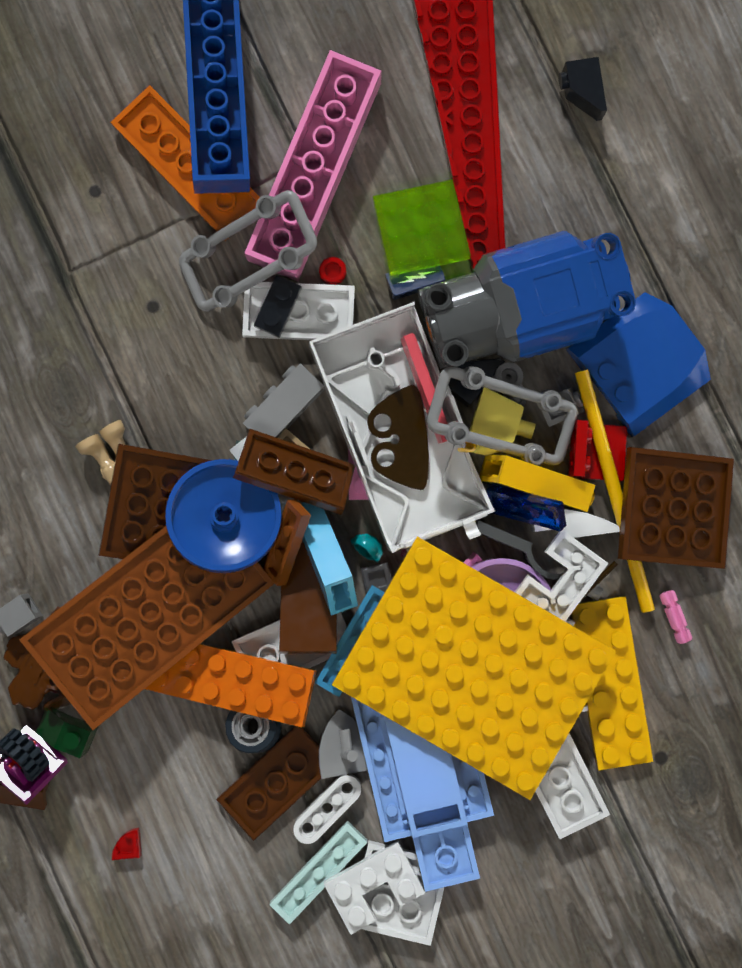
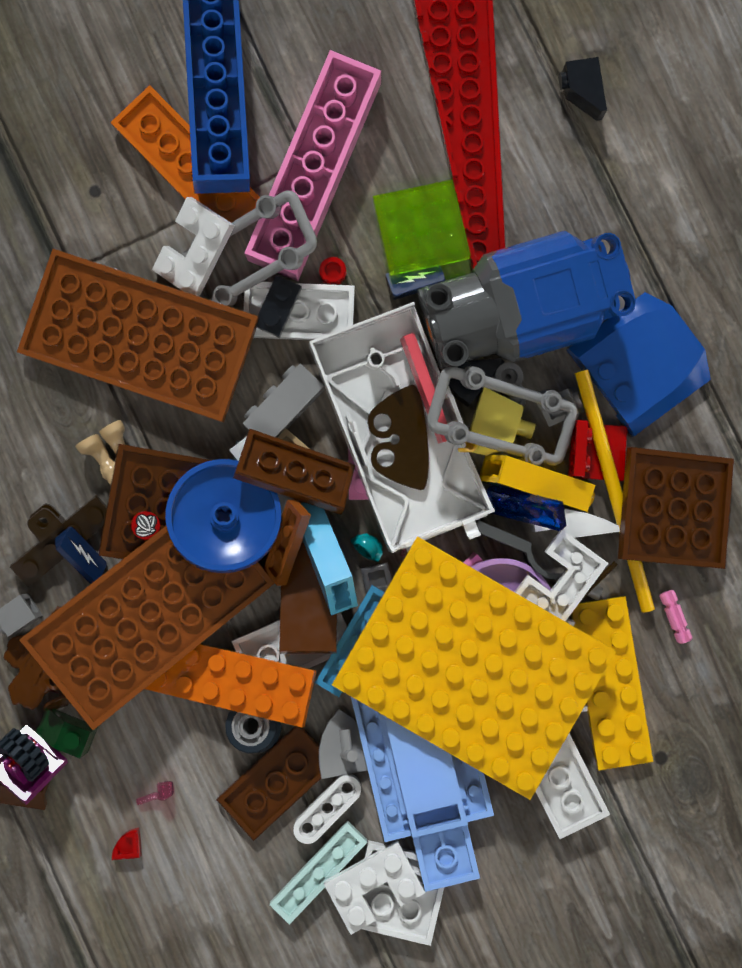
(43, 554): none -> dark brown plate
(80, 554): none -> dark blue slope
(138, 335): none -> dark orange plate
(145, 525): none -> tile
(164, 791): none -> clear pink hand
(211, 233): none -> white plate

